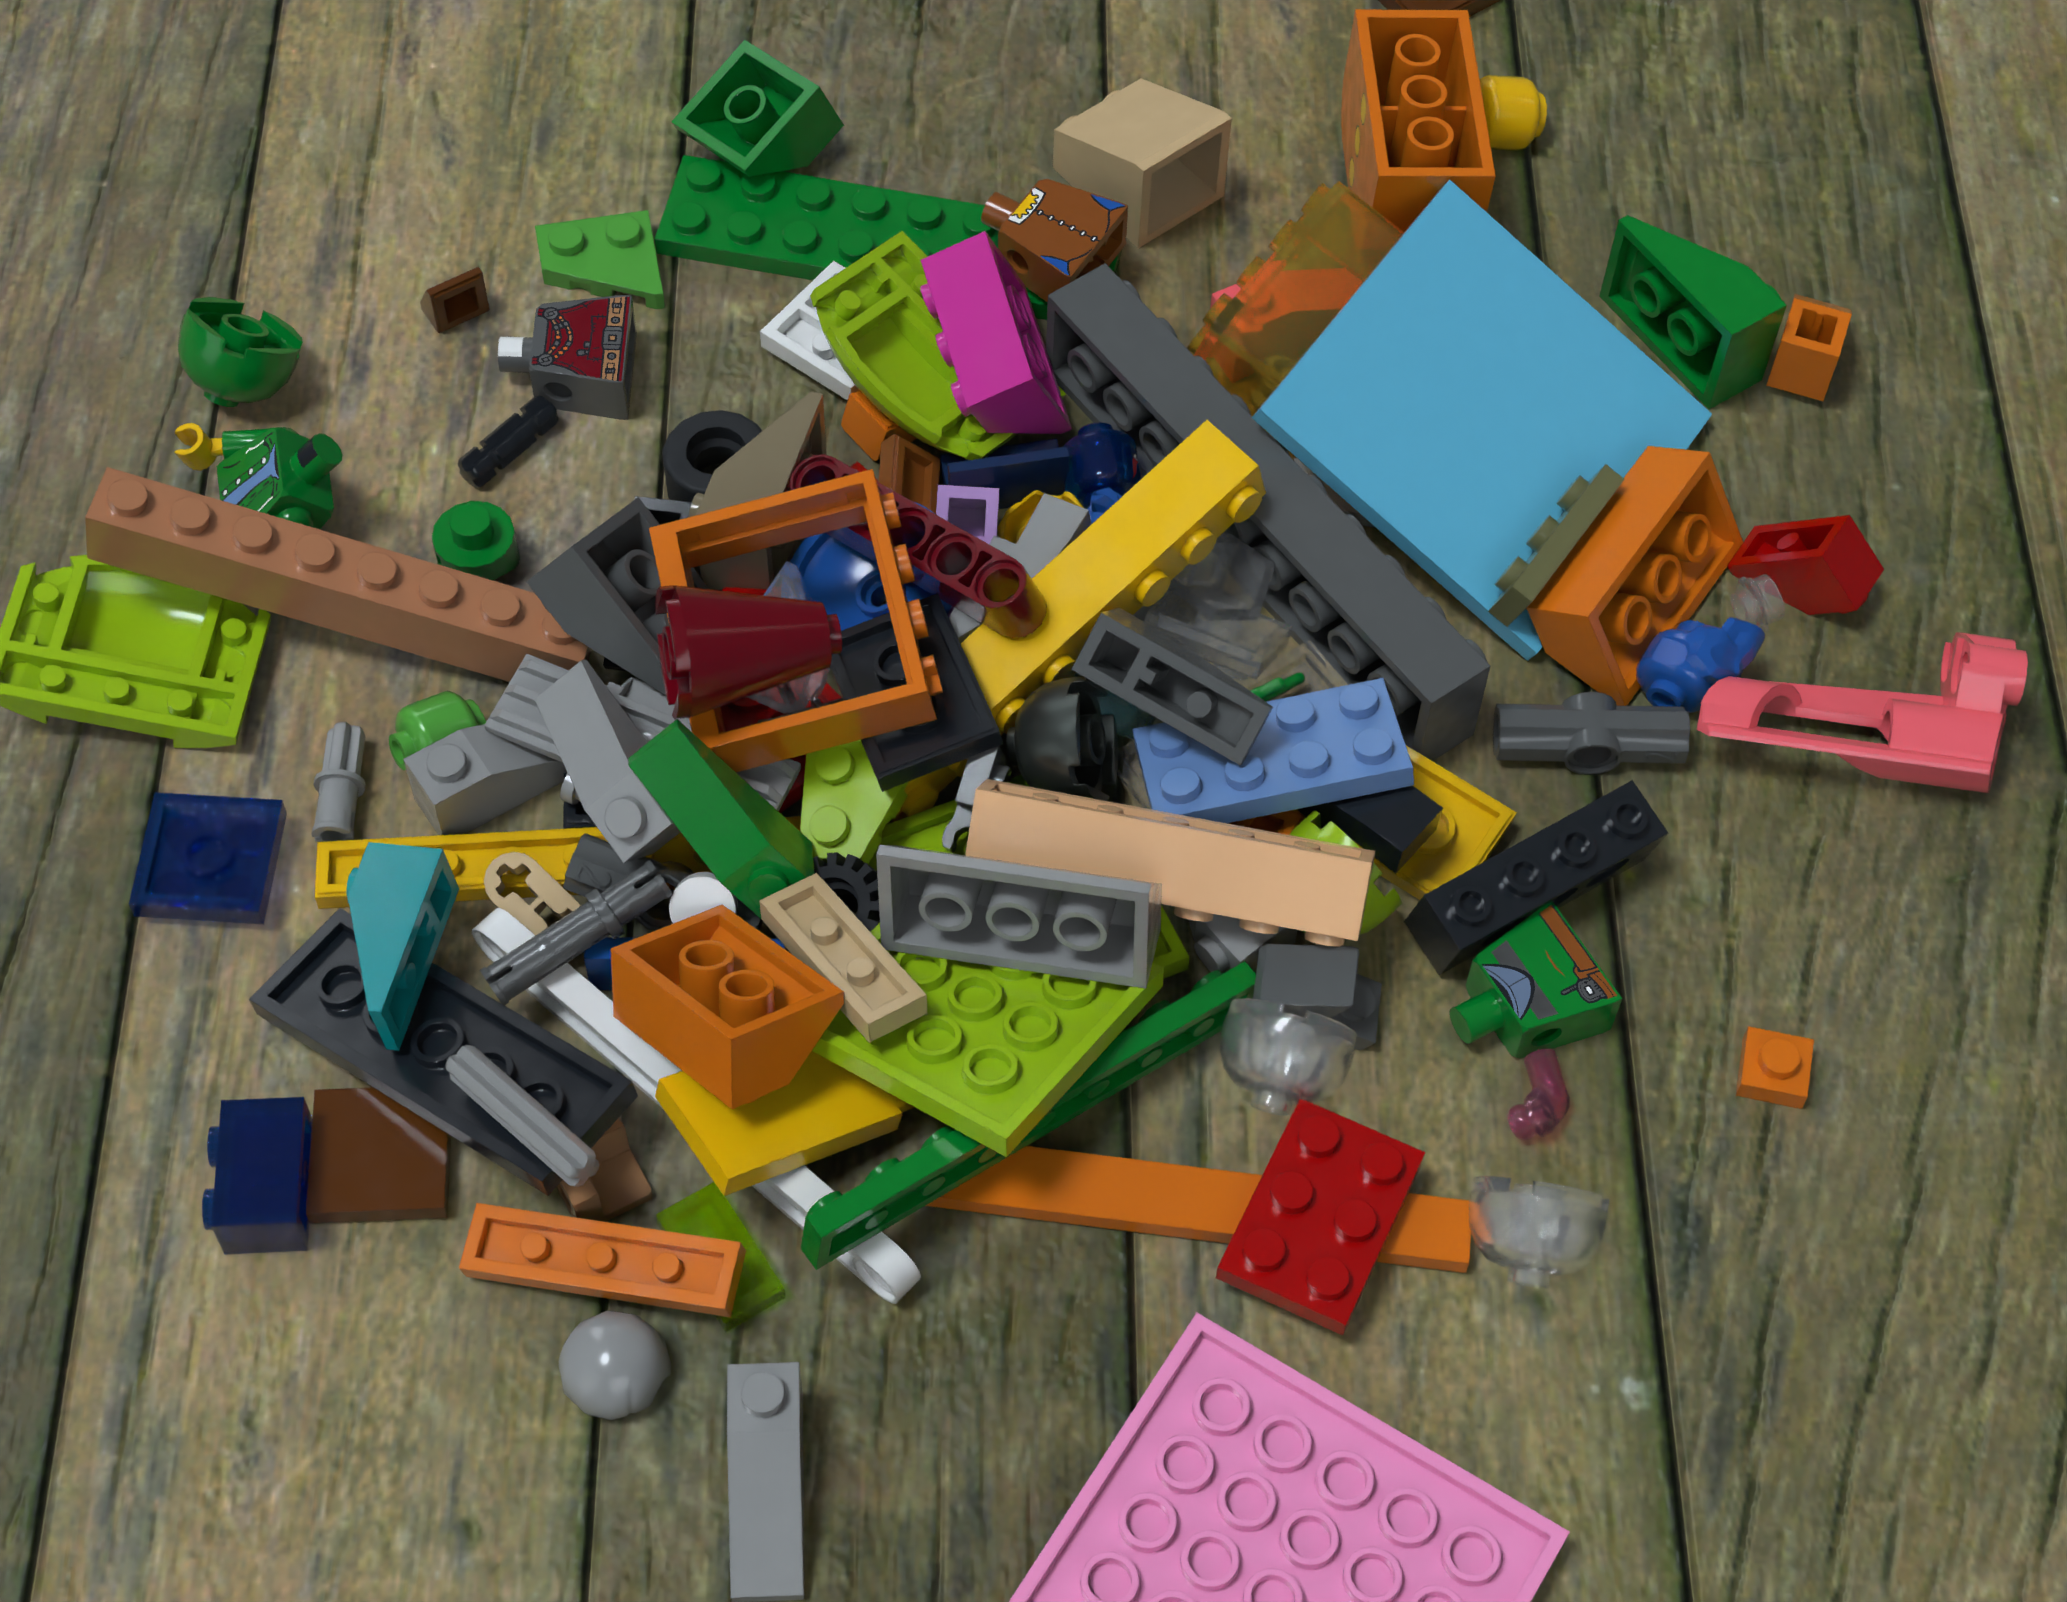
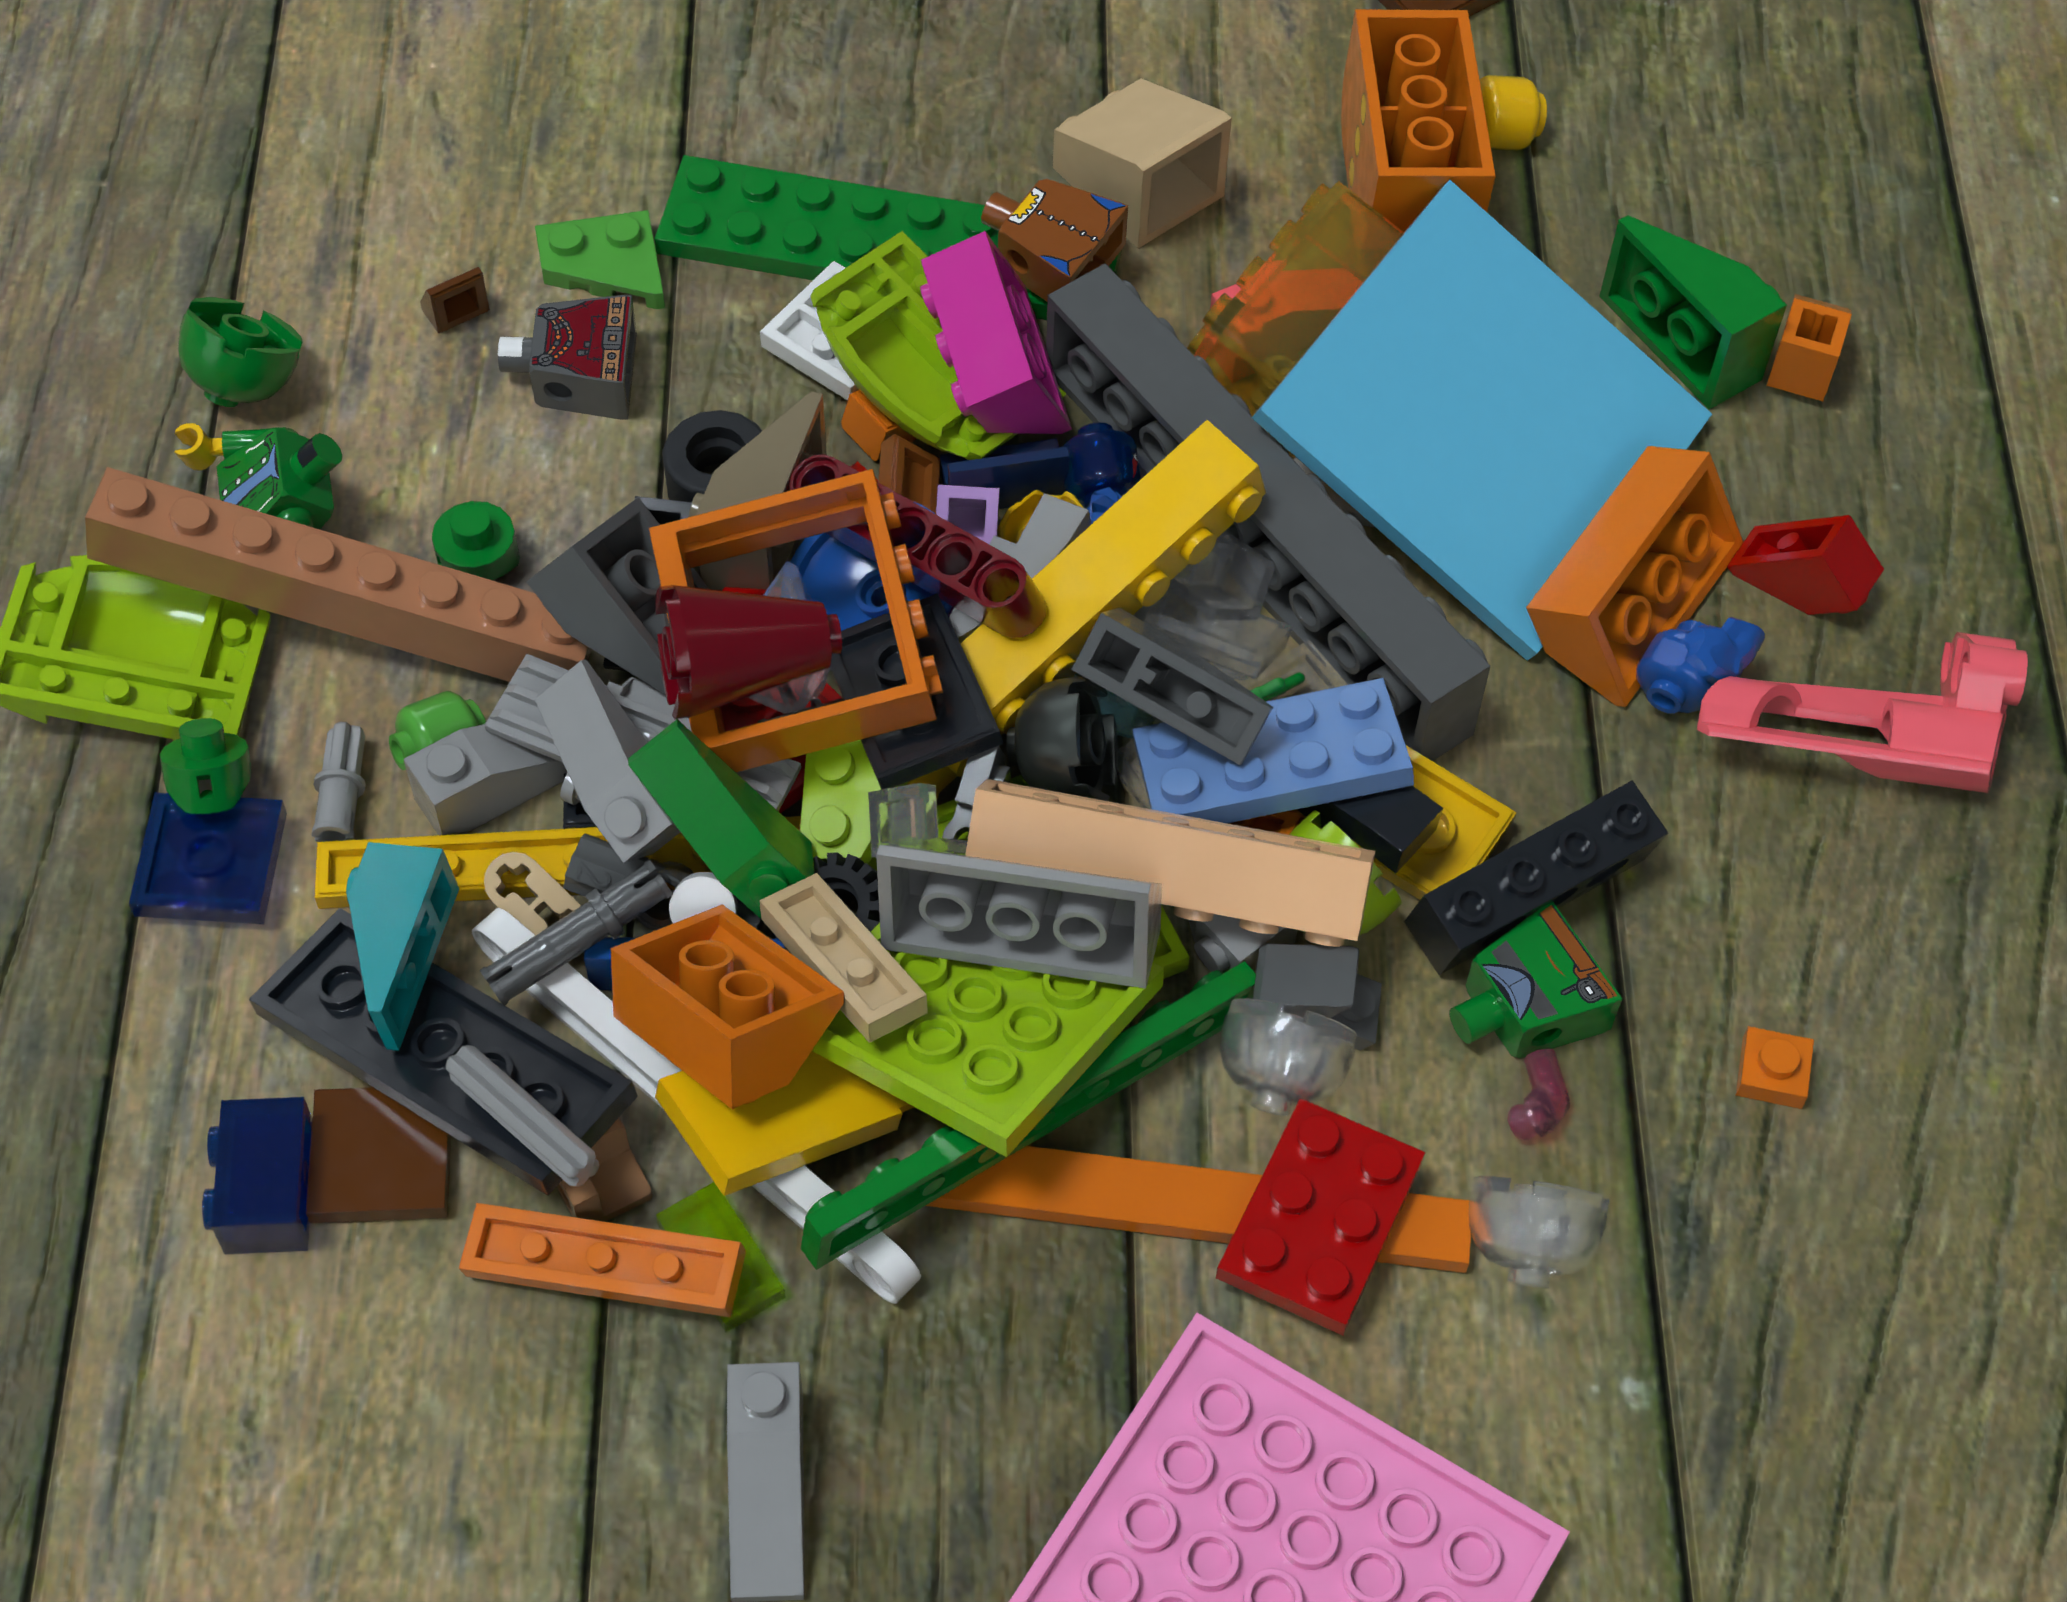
(205, 754): none -> green piece
(508, 441): black axle -> none
(613, 1365): light grey hair -> none
(759, 114): green slope -> none
(908, 819): none -> clear panel
(1553, 543): olive plate -> none
(1591, 733): dark grey piece -> none
(1758, 601): clear plate -> none

